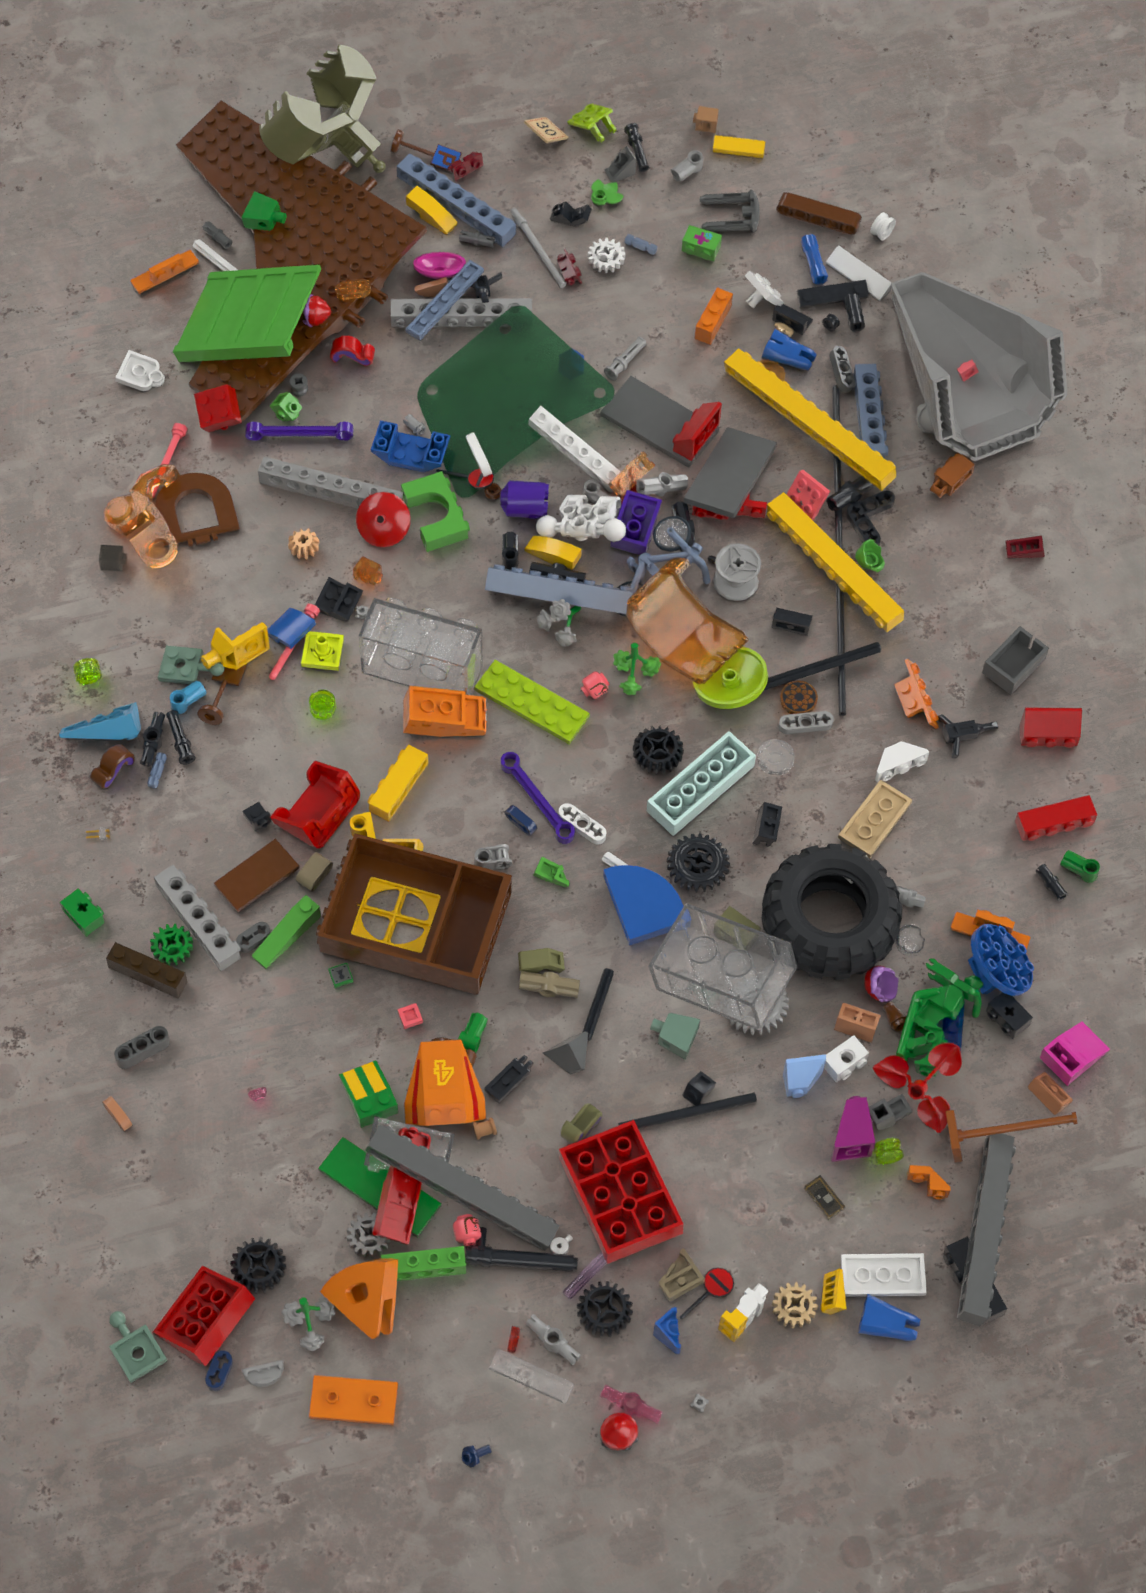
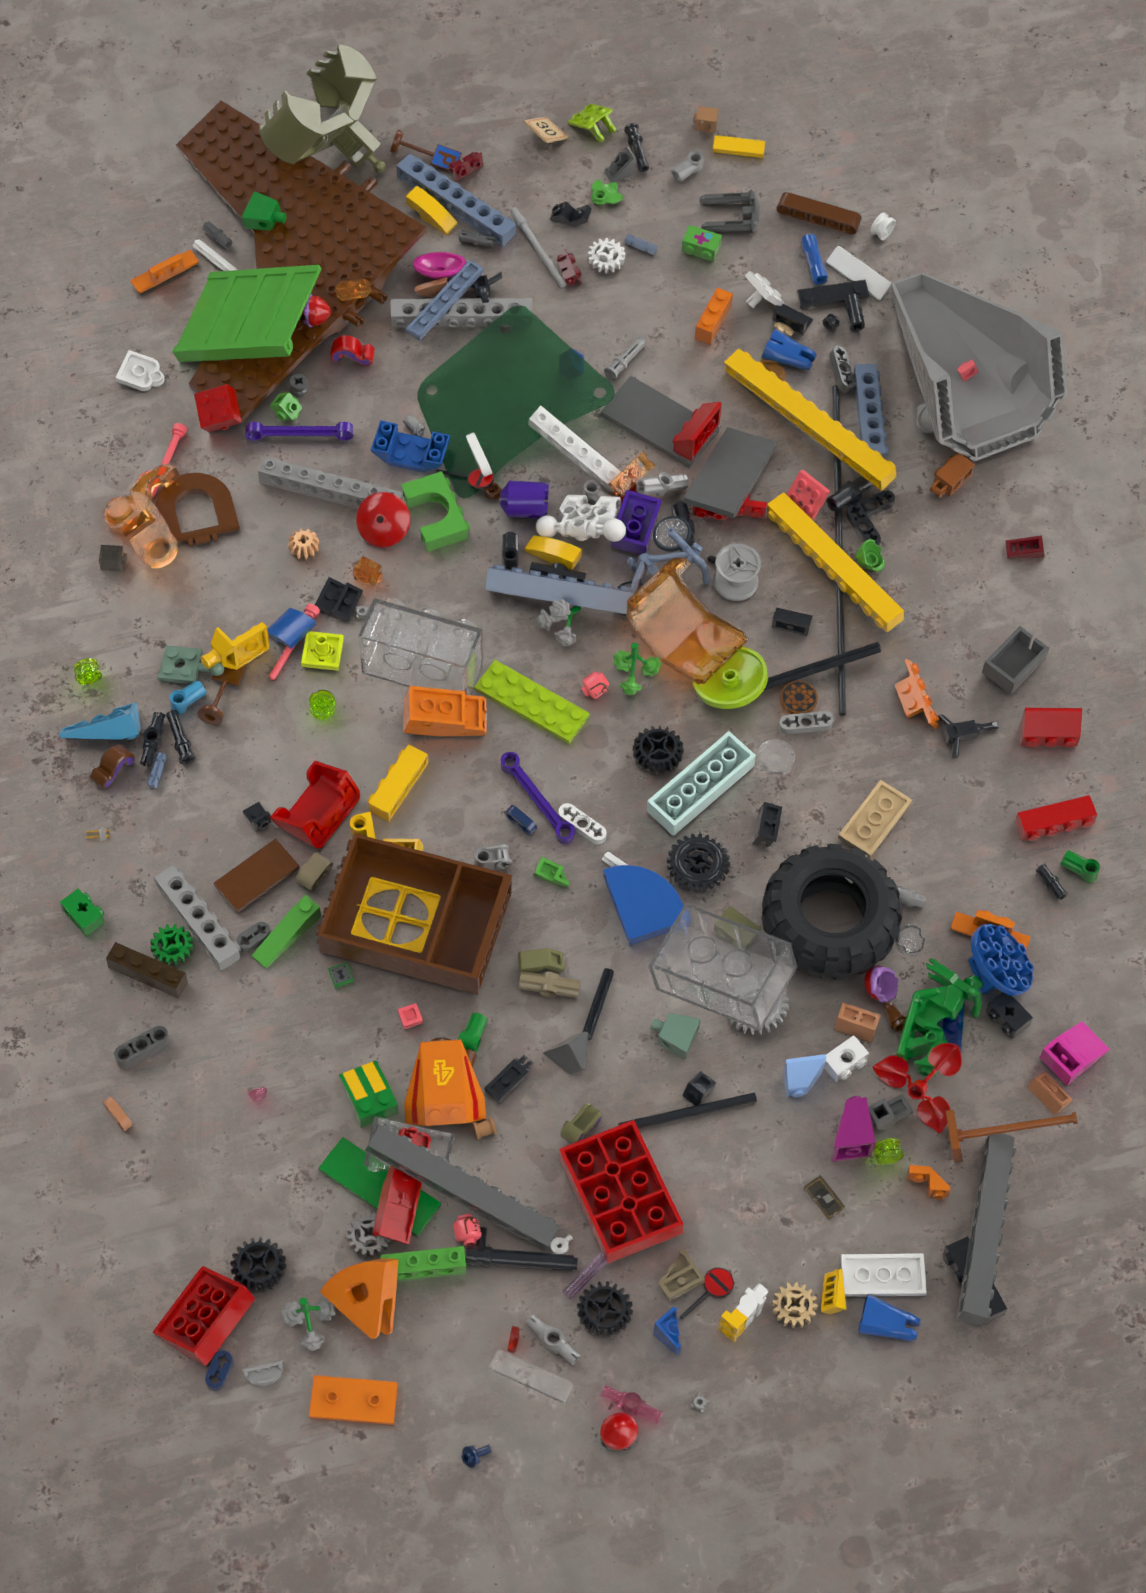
(138, 1339): sand green plate -> none
(900, 759): white slope -> none

